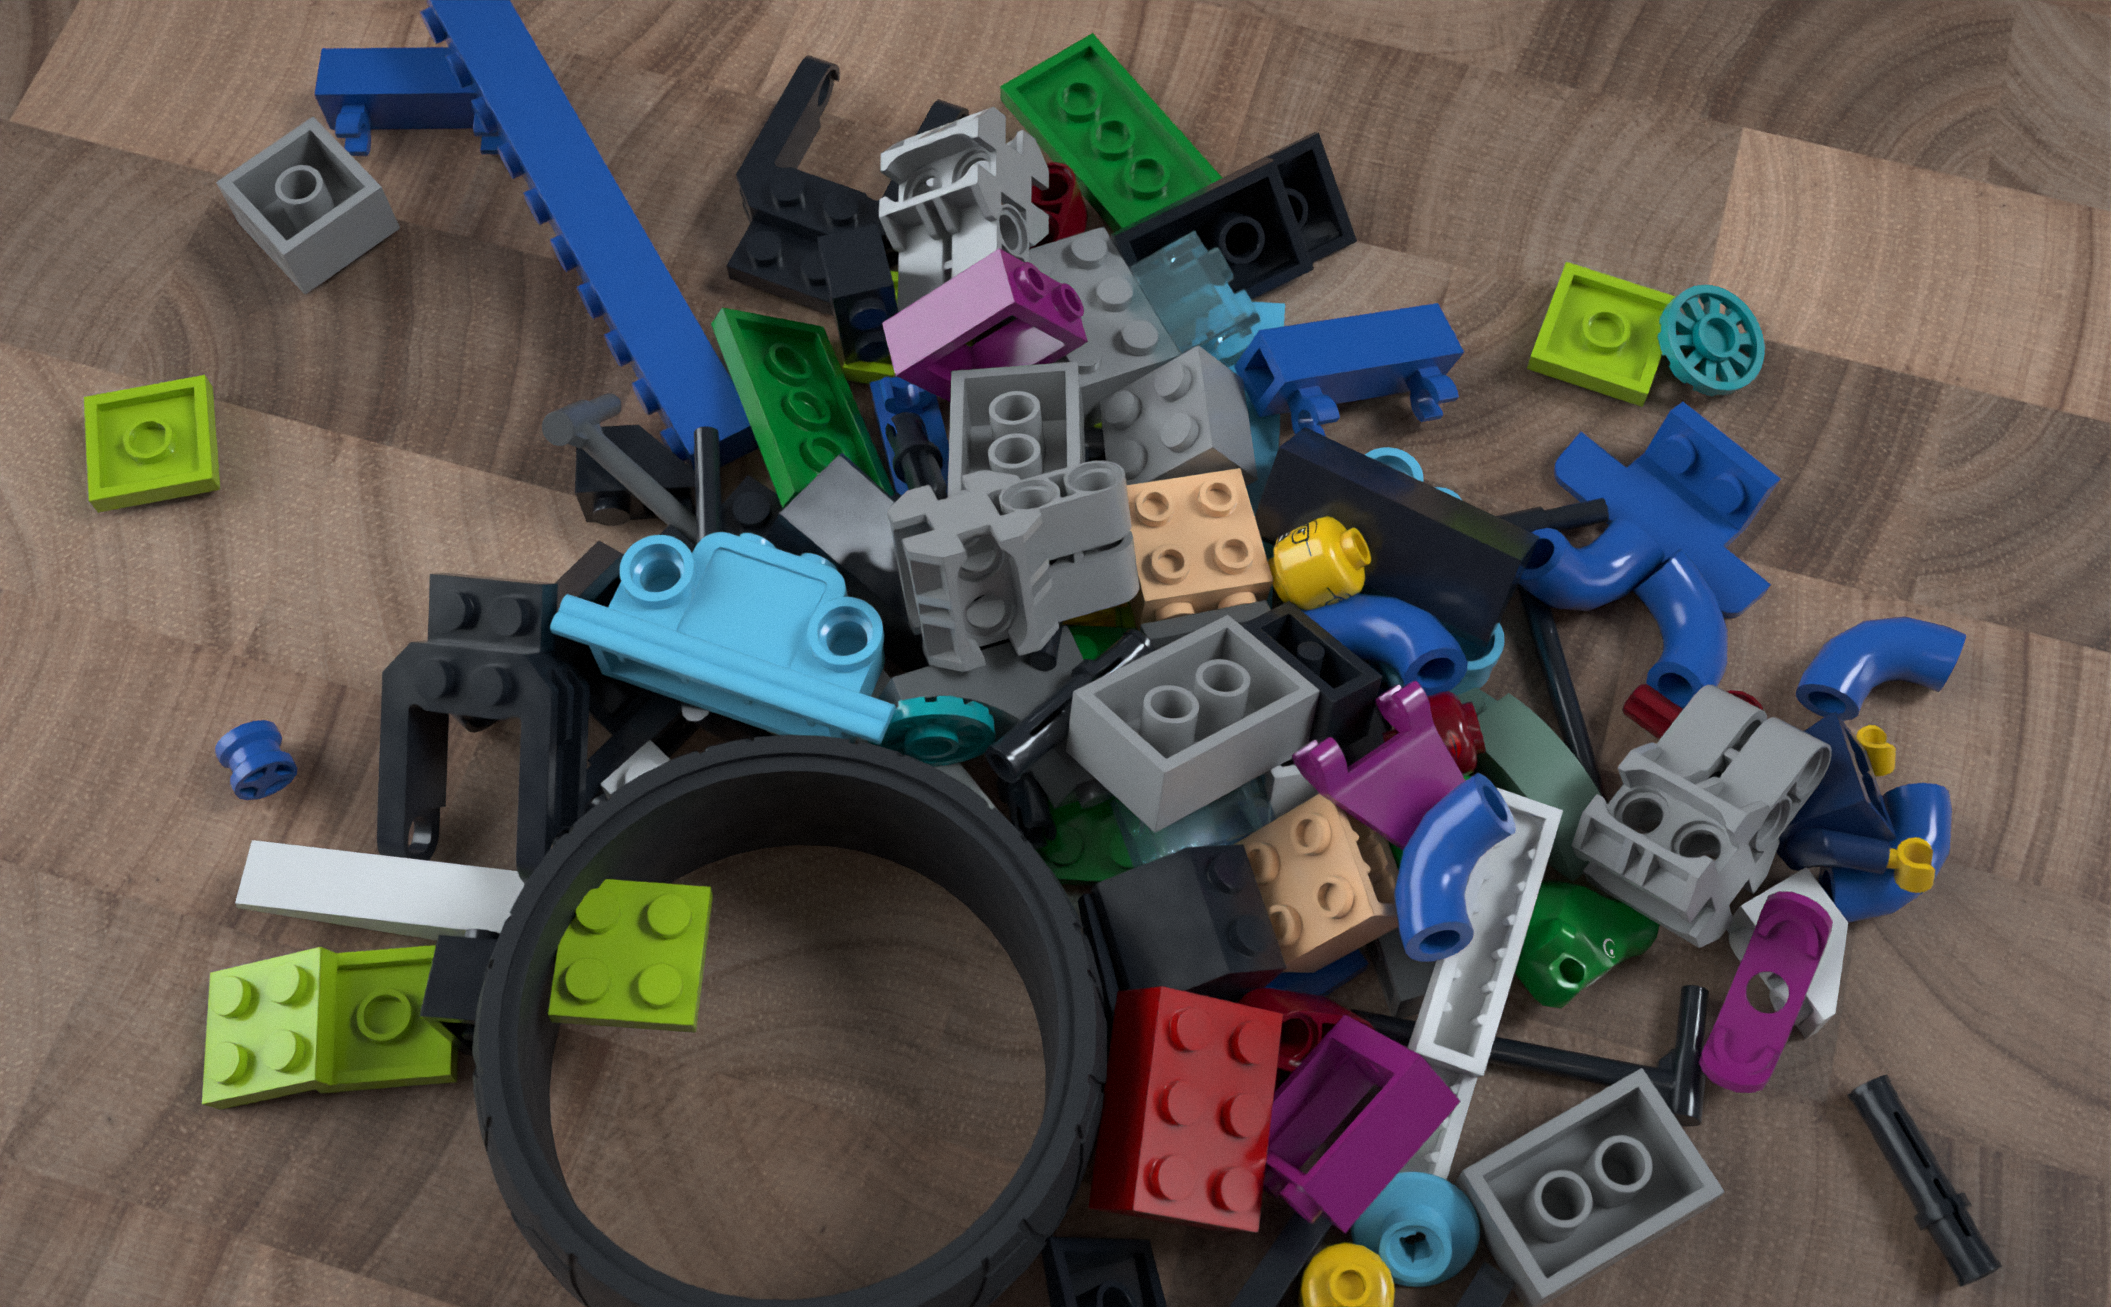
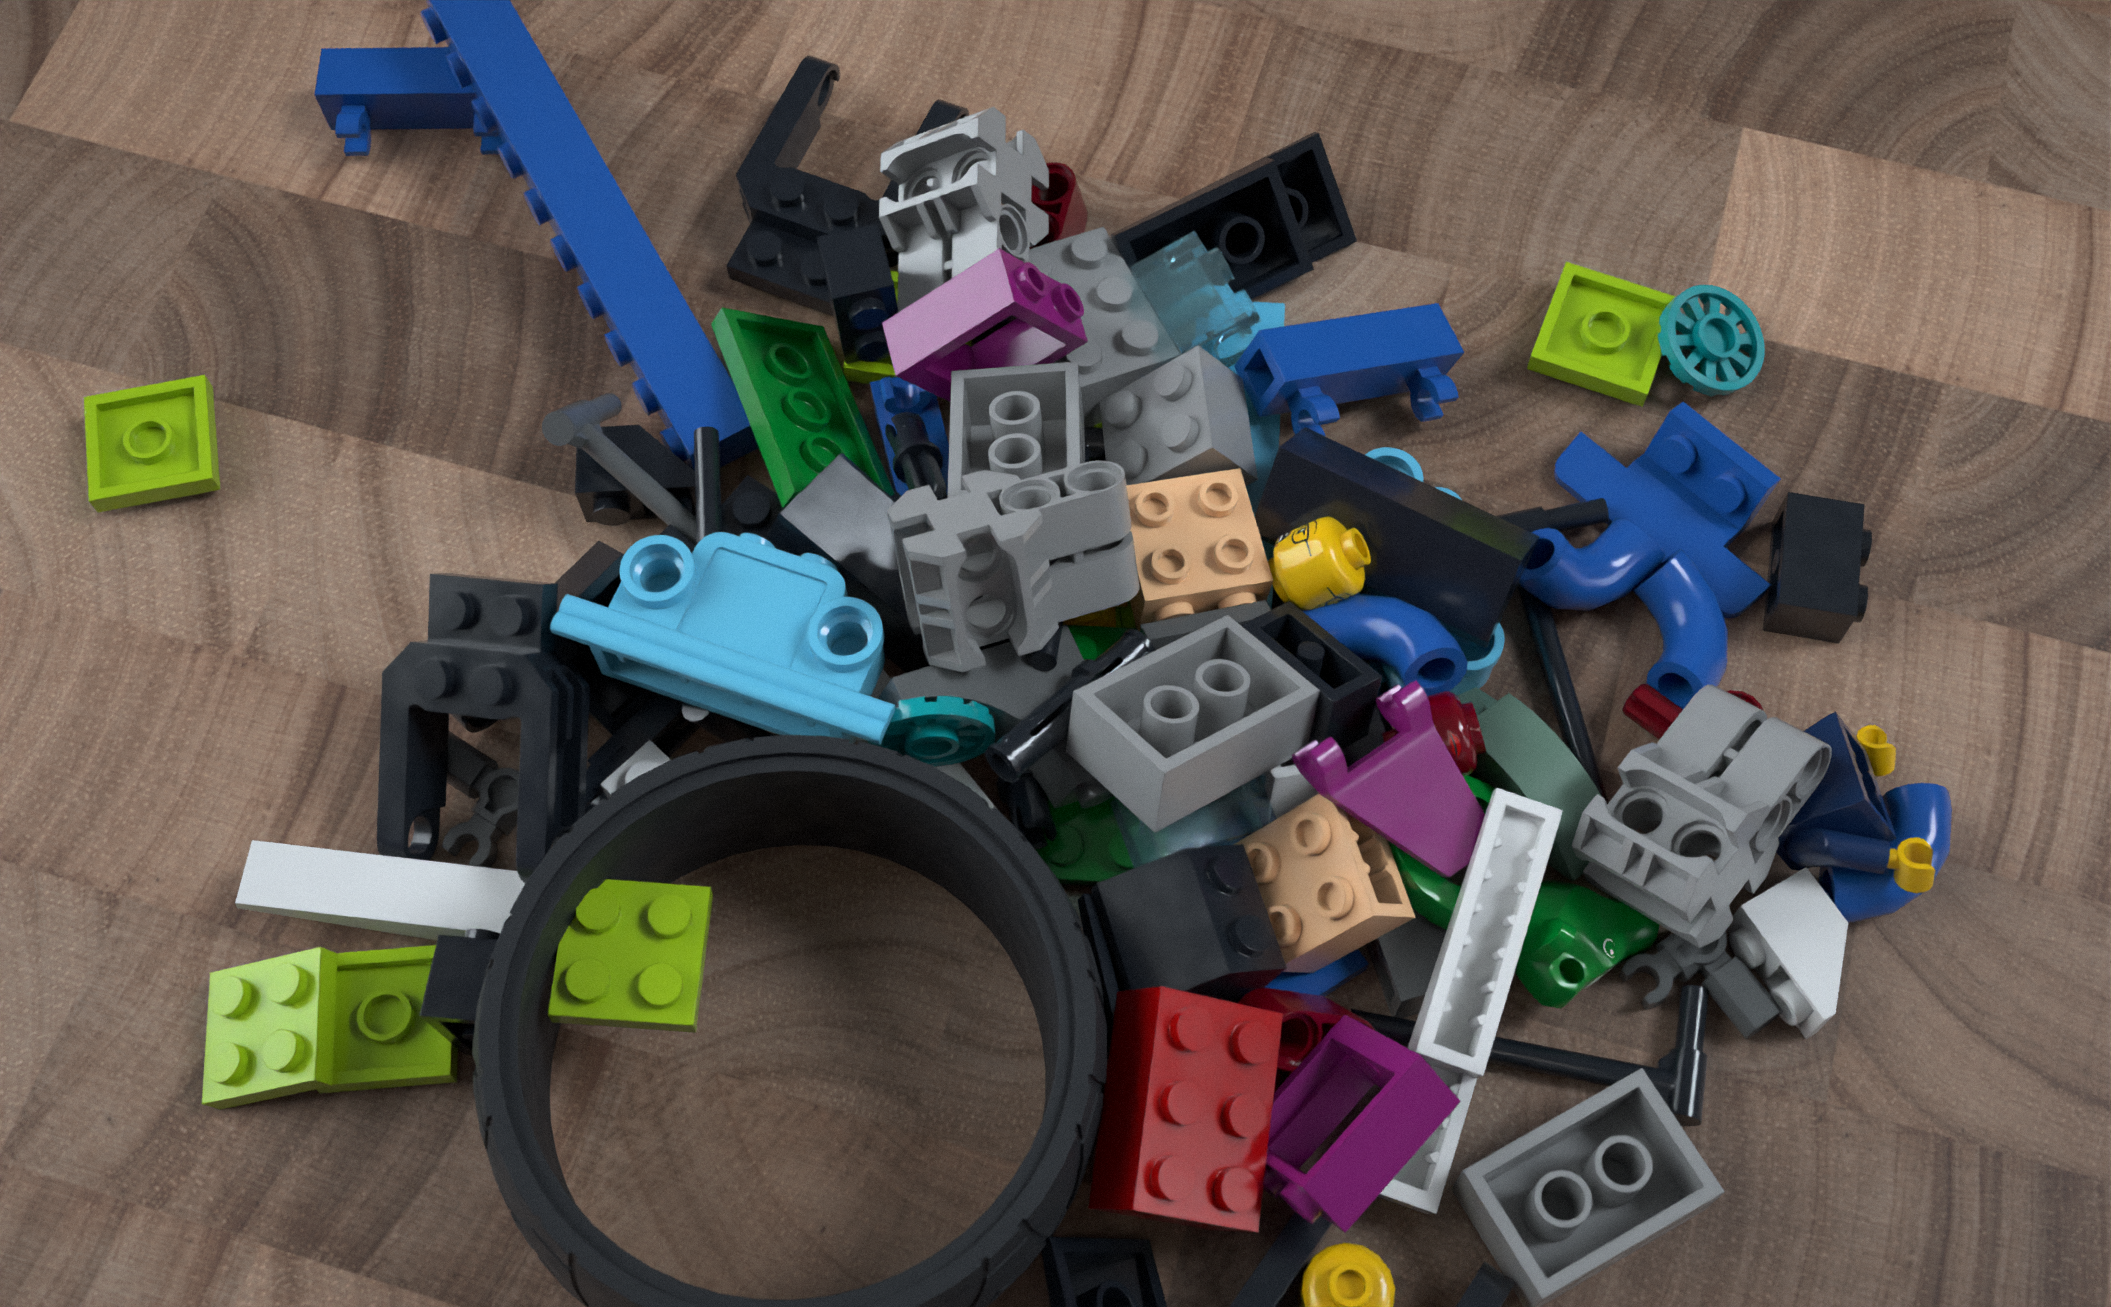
(256, 760): blue wheel -> none
(309, 205): light grey brick -> none
(493, 812): none -> dark grey bar
(1108, 132): green plate -> none
(1422, 1205): medium azure piece -> none
(1438, 864): blue cylinder -> none
(1727, 979): none -> dark grey bar
(1745, 1041): magenta piece -> none
(1816, 568): none -> black brick
(1874, 654): blue cylinder -> none
(1924, 1181): black pin -> none

